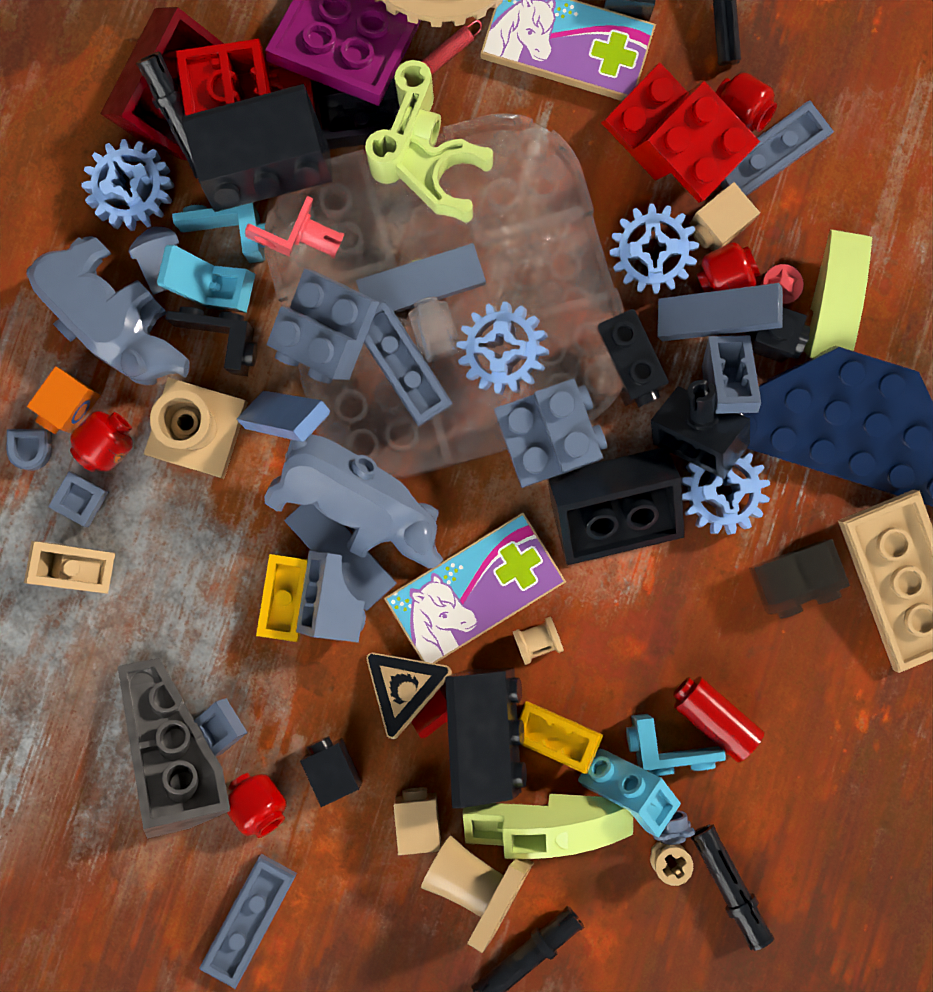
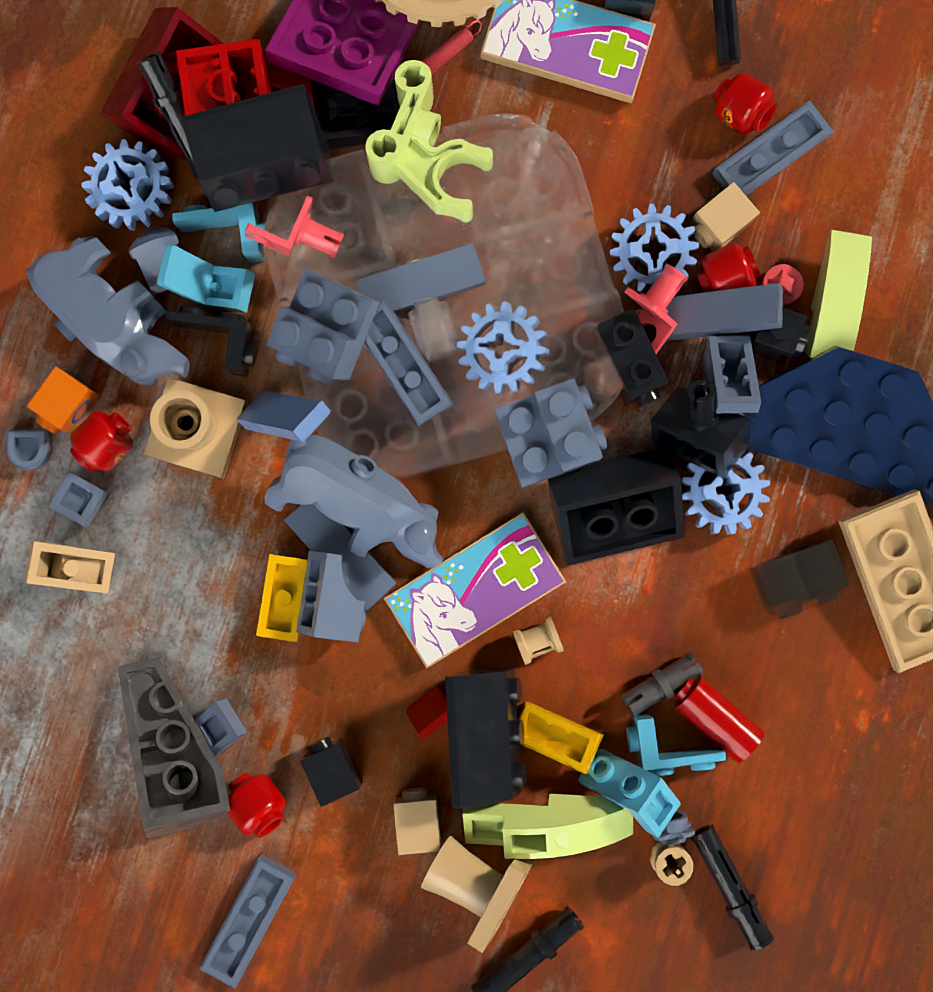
(403, 688): black piece -> none
(656, 301): none -> coral bracket
(661, 684): none -> flat silver pin
(680, 132): red bracket -> none

